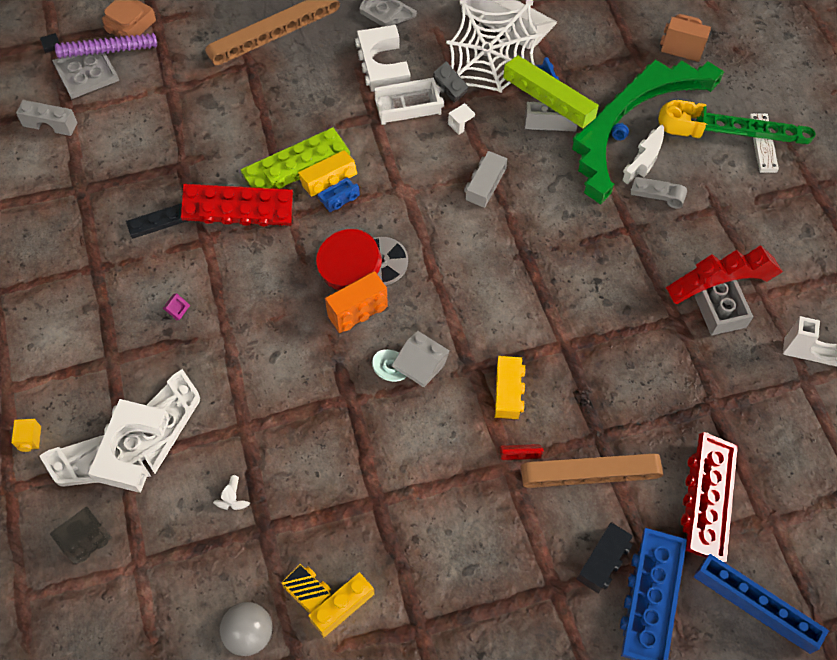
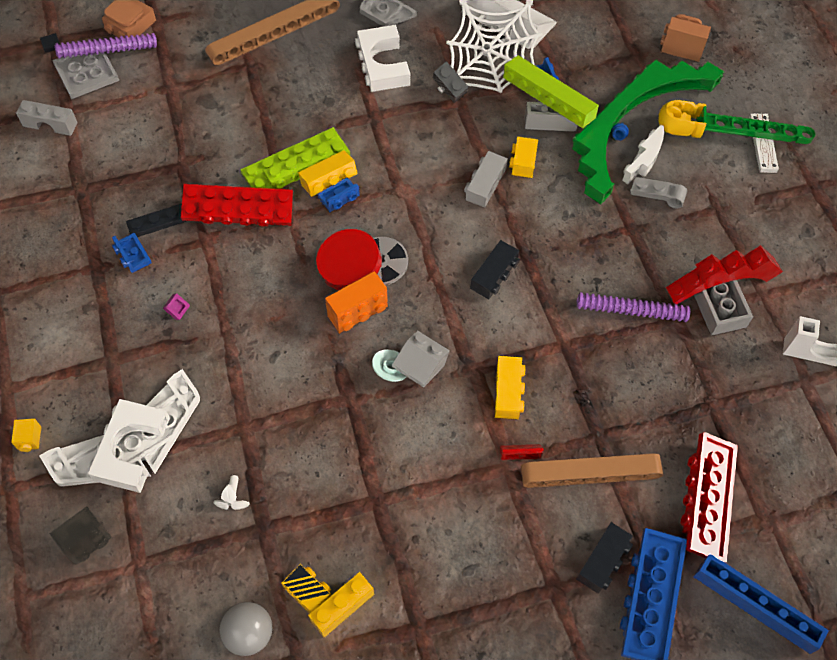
(132, 252): none -> blue bracket
(408, 100): white door -> none
(458, 118): white panel -> none
(495, 270): none -> black brick
(524, 158): none -> yellow brick
(633, 307): none -> medium lavender piece

